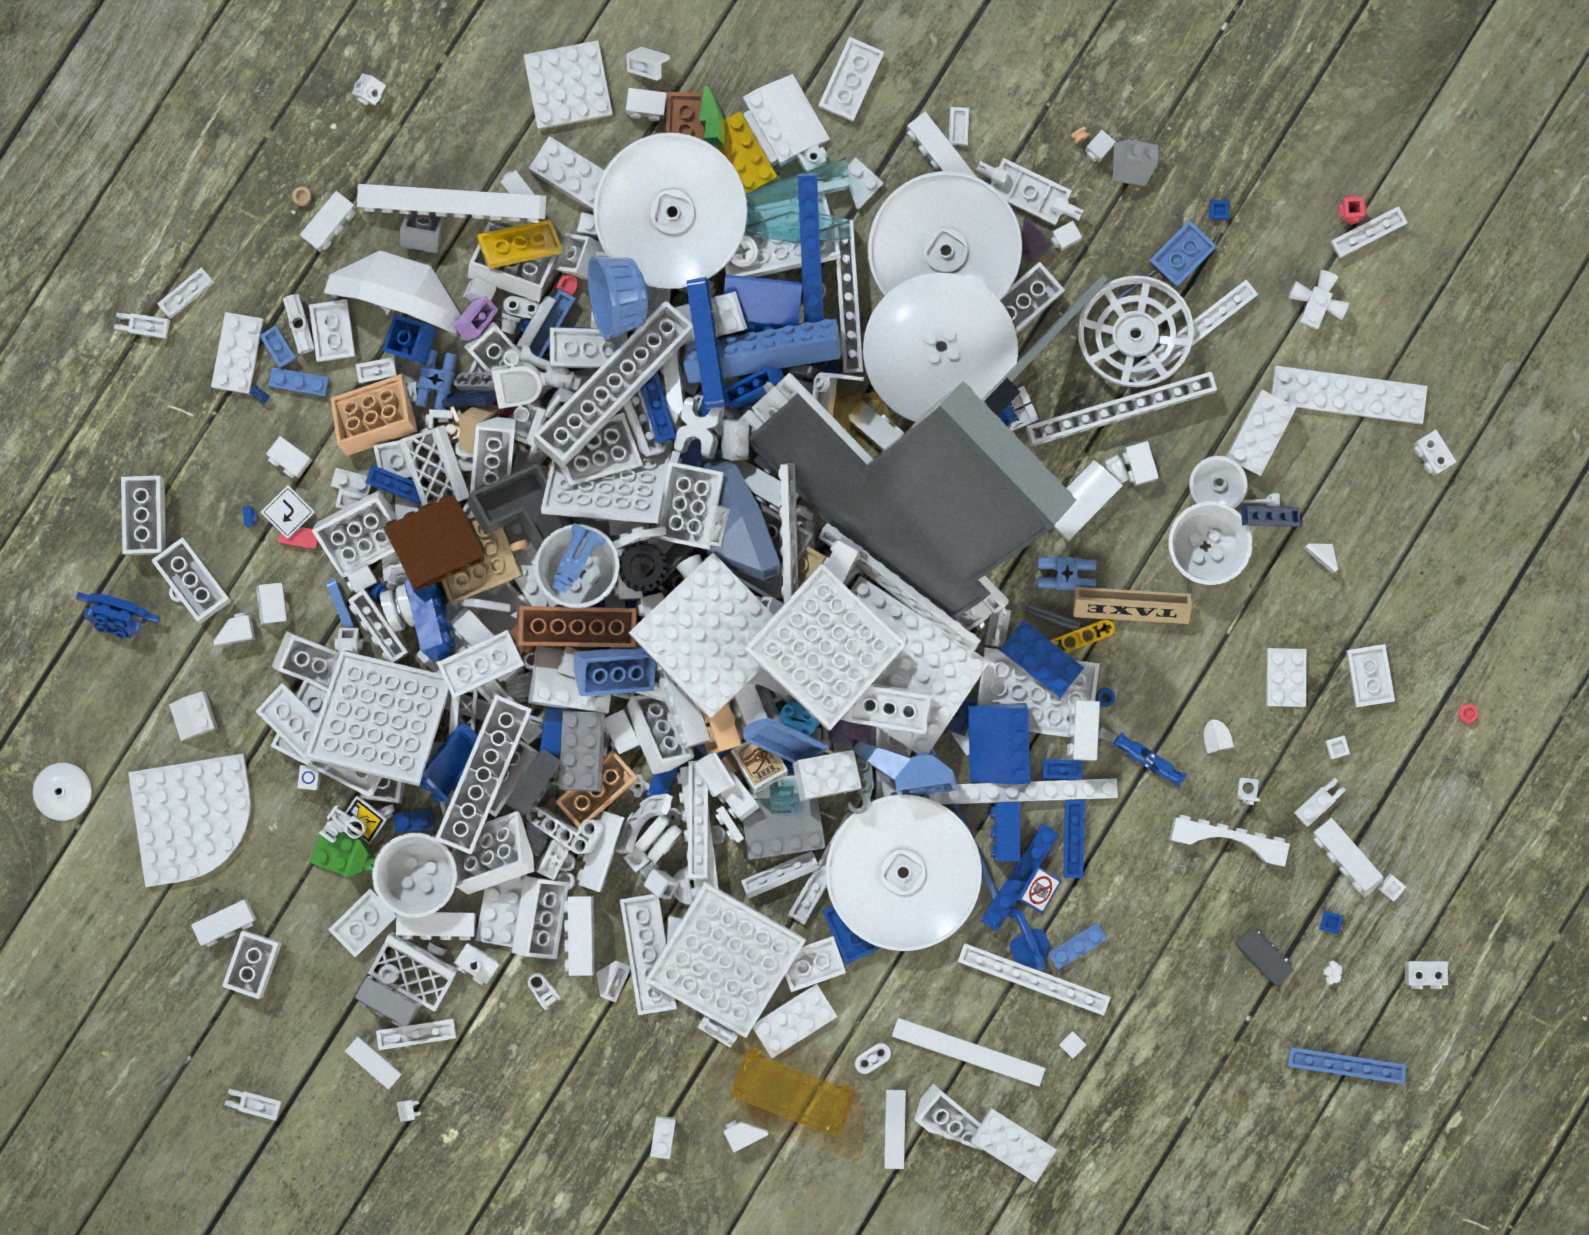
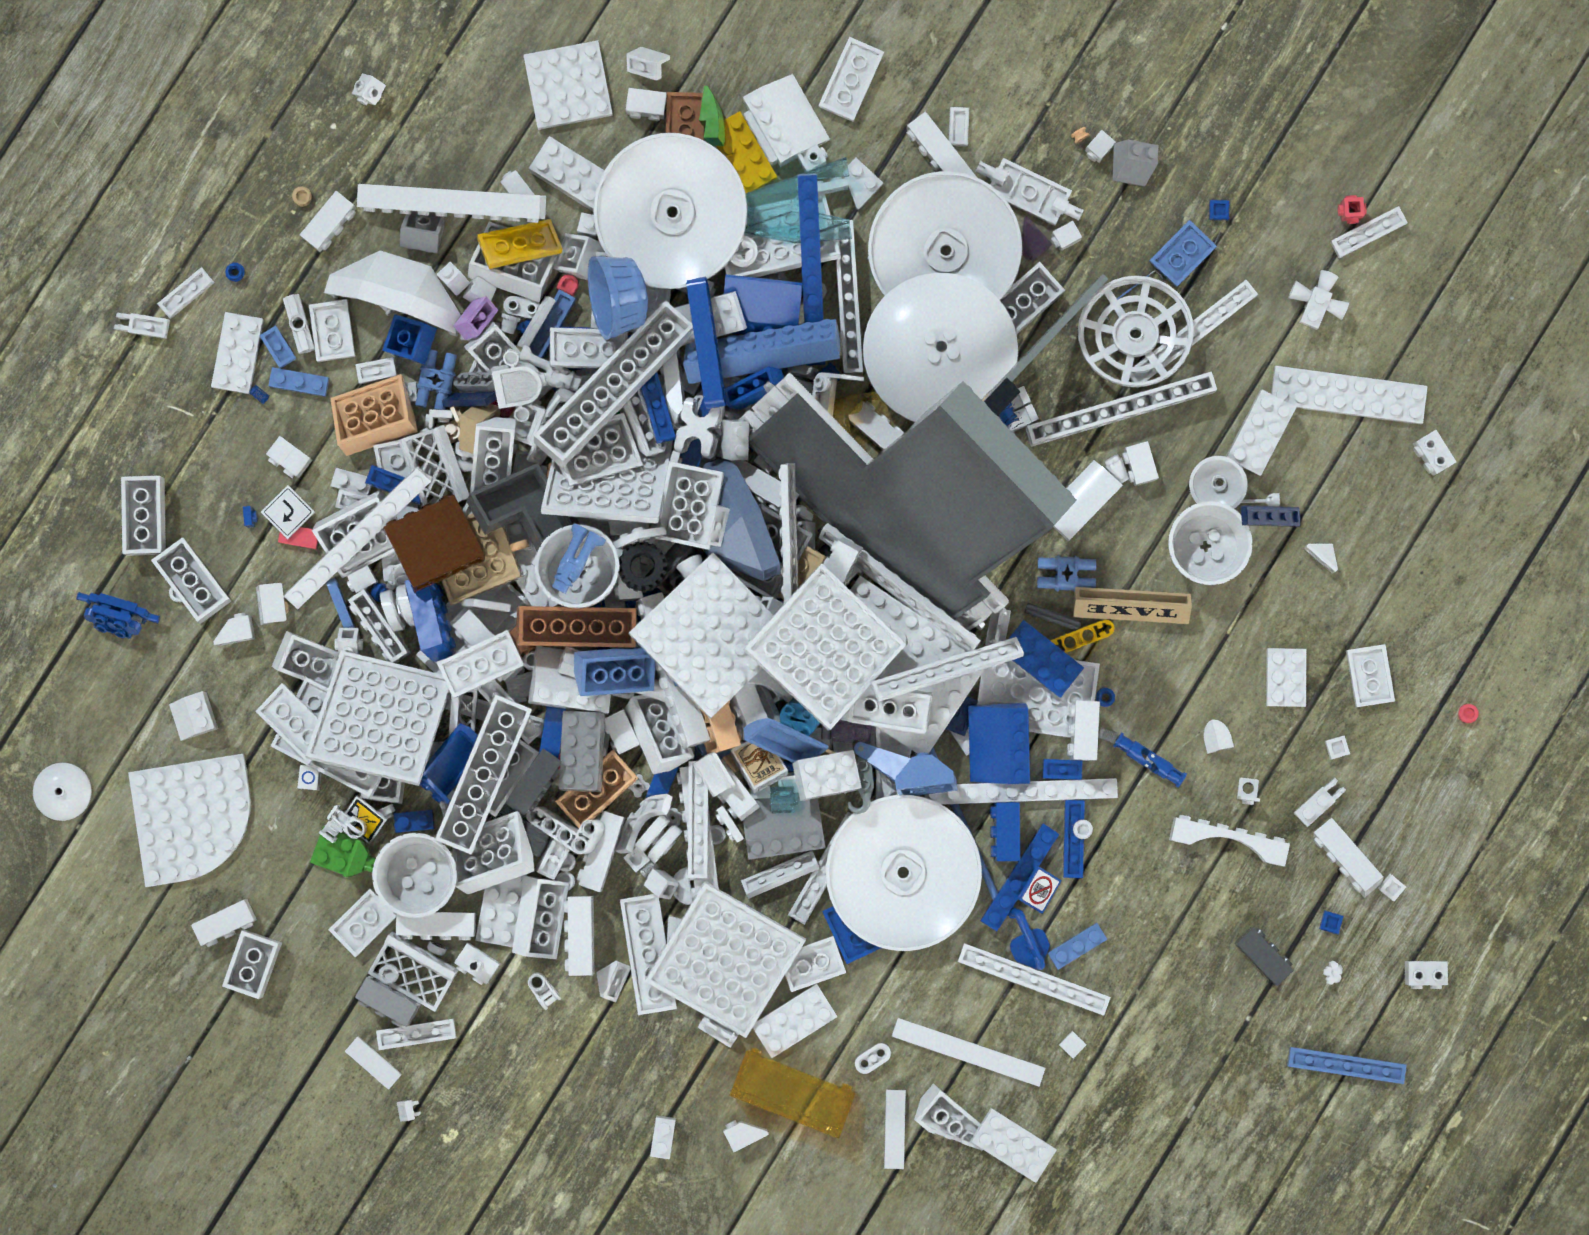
(229, 269): none -> blue plate
(255, 1104): white hinge -> none
(357, 537): none -> white plate
(453, 278): none -> white brick
(947, 669): none -> white plate
(1082, 829): none -> white tile

